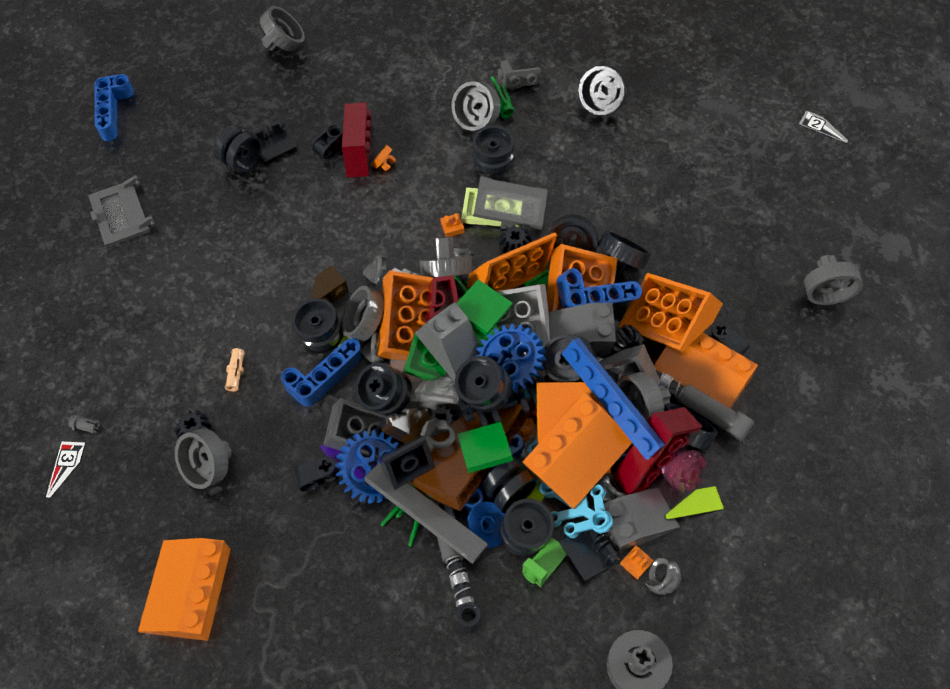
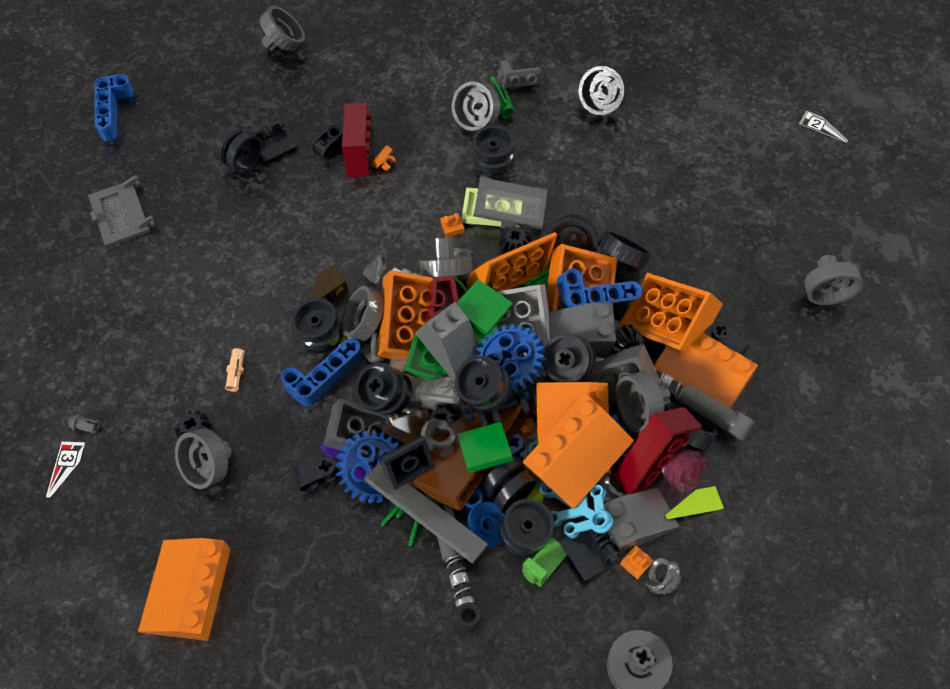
(613, 399): blue plate -> none

